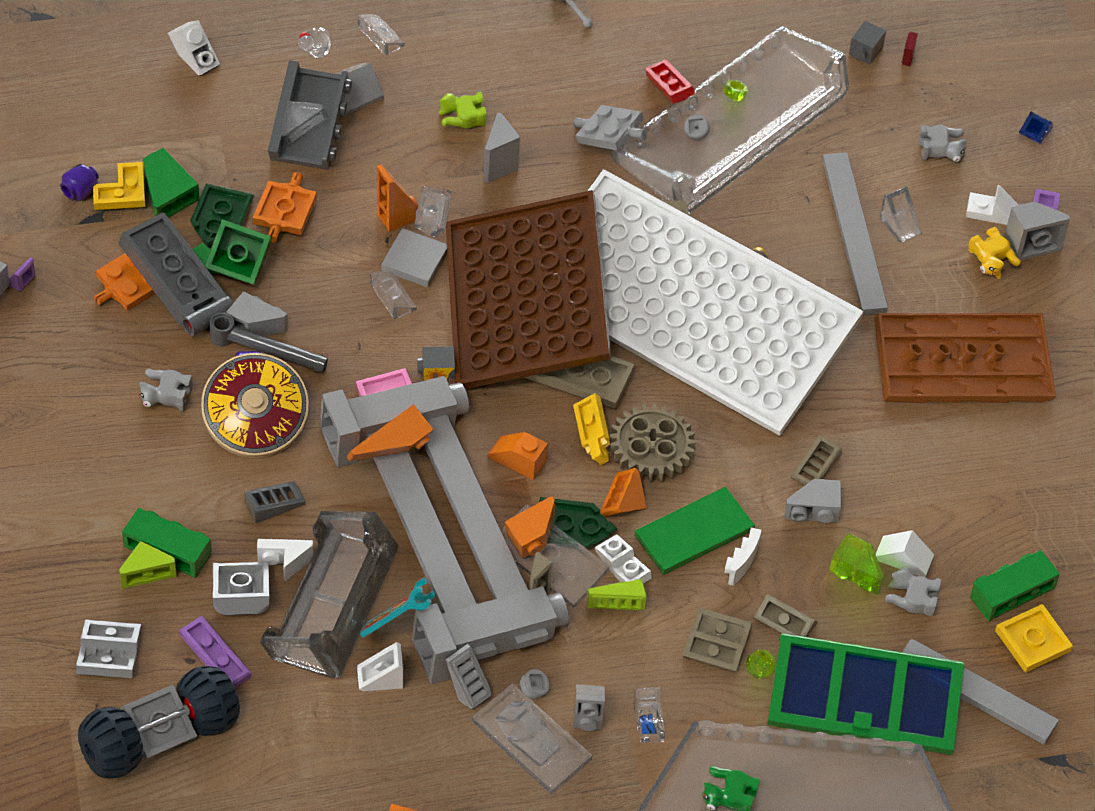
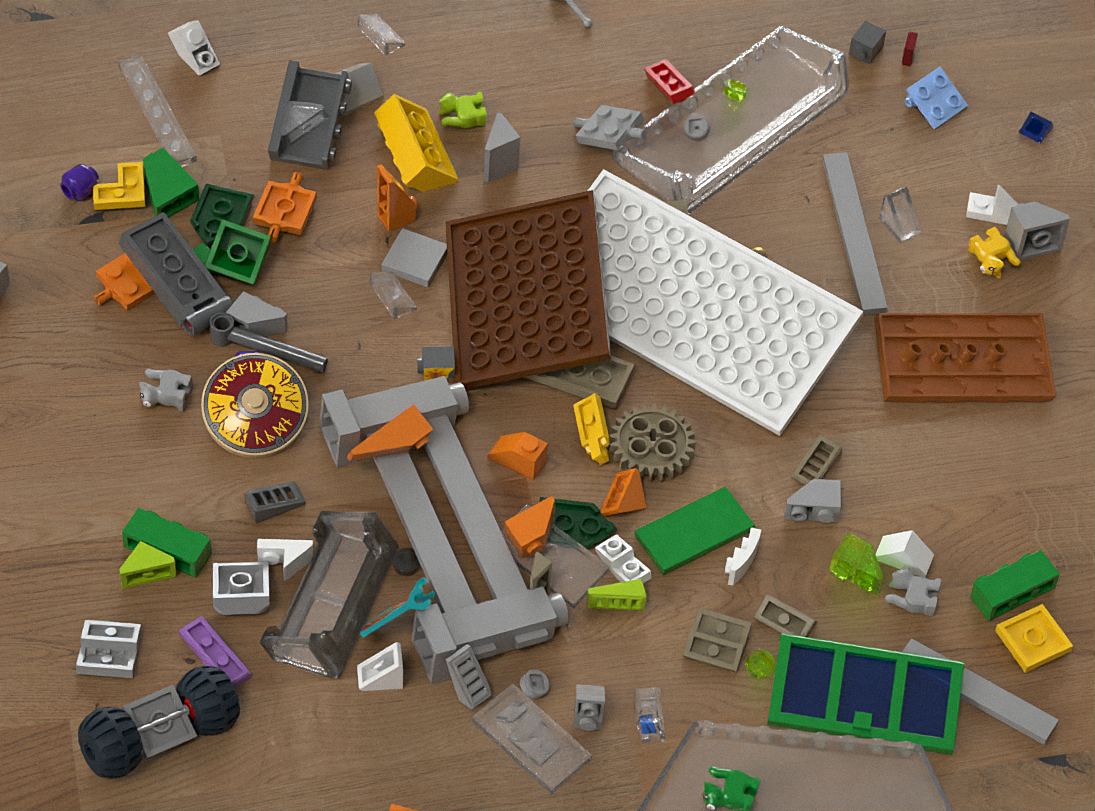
(23, 275): medium lavender slope -> none
(156, 109): none -> clear tile
(315, 42): clear animal -> none
(383, 382): bright pink tile -> none
(406, 562): none -> clear smoke tile
(415, 144): none -> yellow slope
(433, 210): clear slope -> none
(935, 97): none -> light blue hinge
(936, 142): light grey animal -> none
(1047, 198): medium lavender plate -> none

